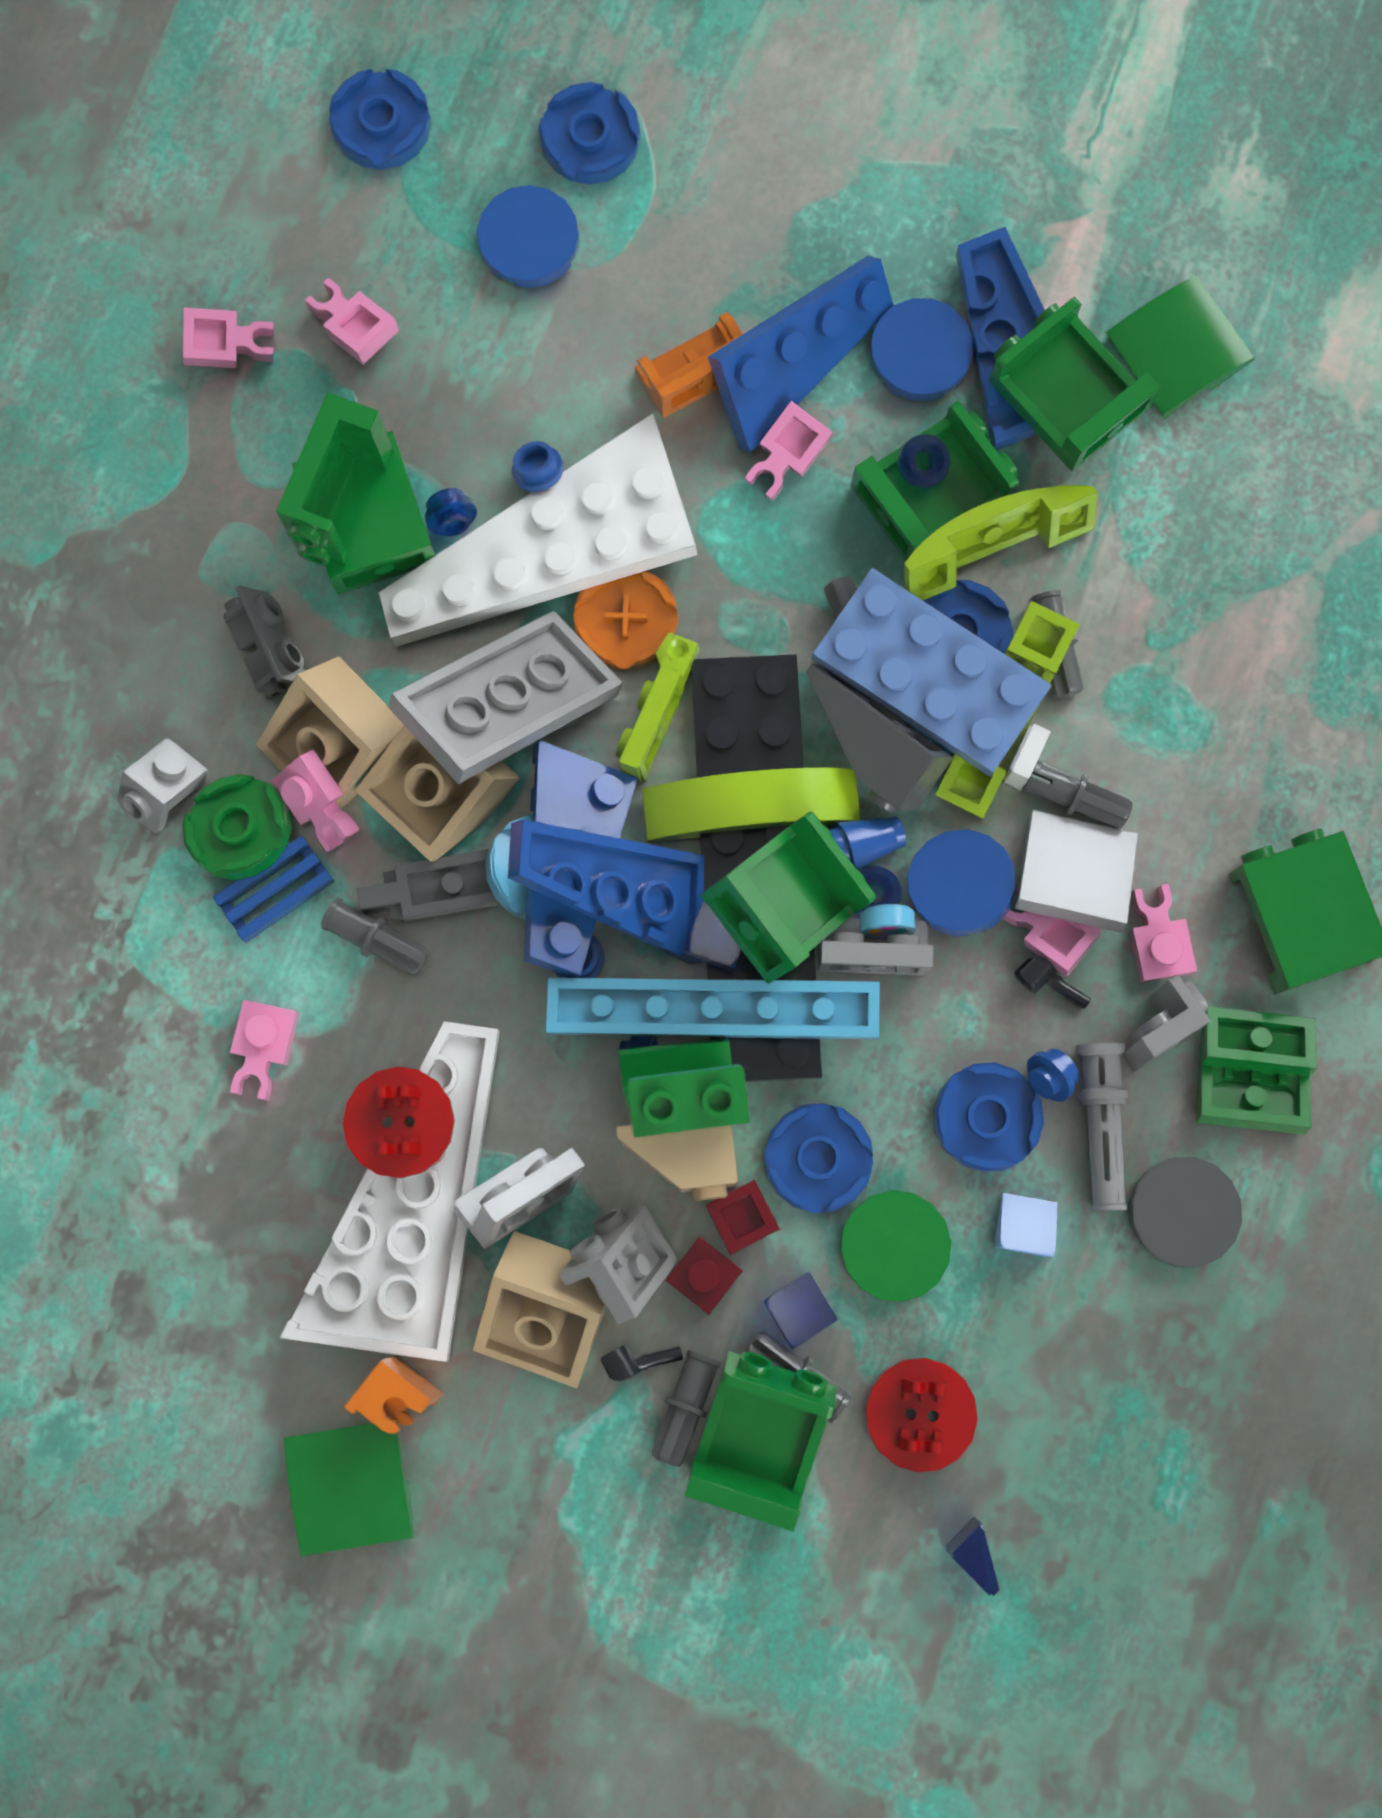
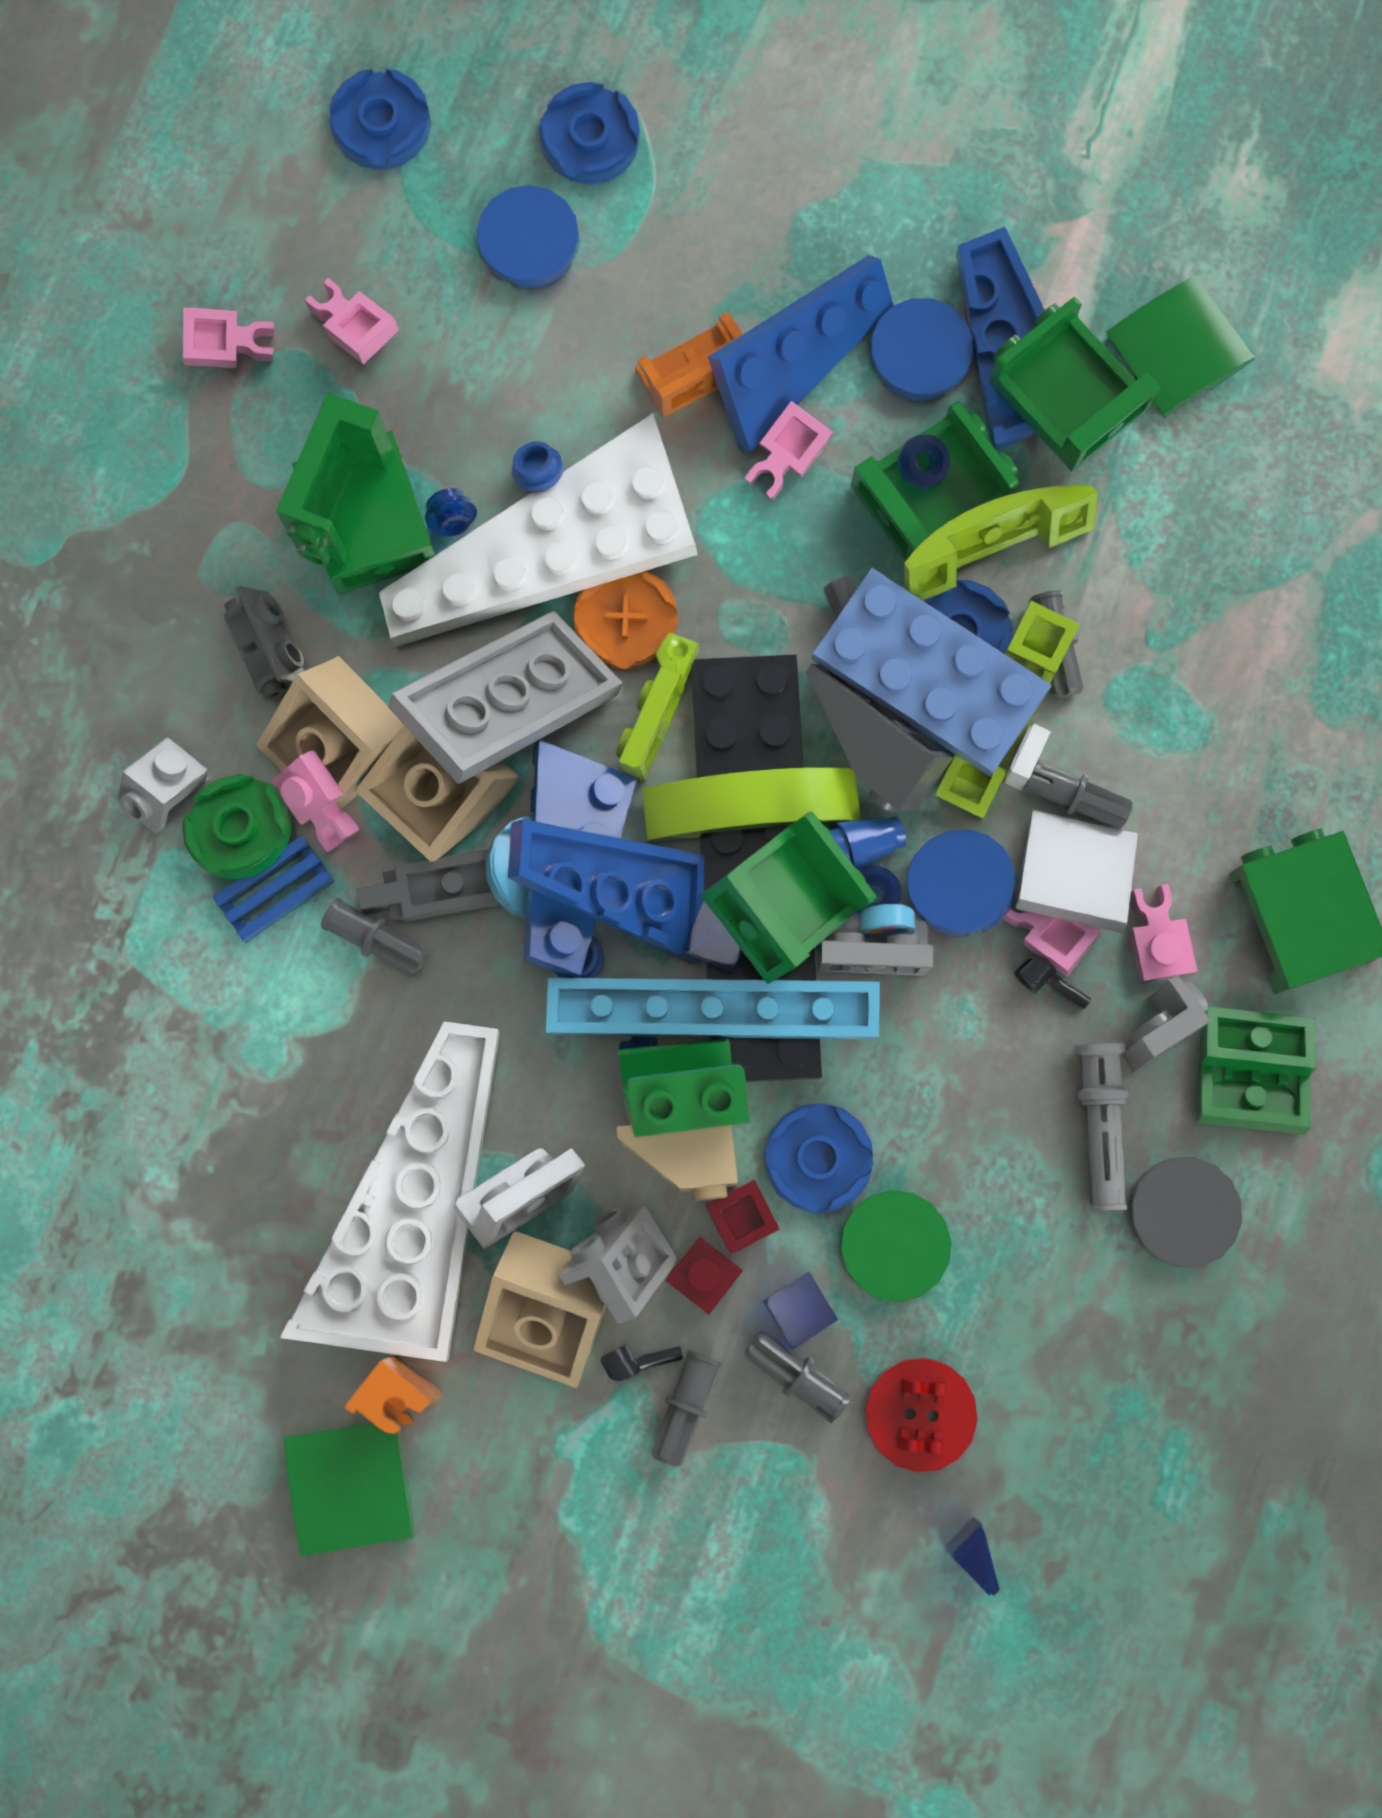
(263, 1037): bright pink plate -> none
(399, 1149): red plate -> none
(761, 1439): green panel -> none
(988, 1117): blue tile -> none
(1026, 1225): light blue slope -> none
(1052, 1074): blue plate -> none

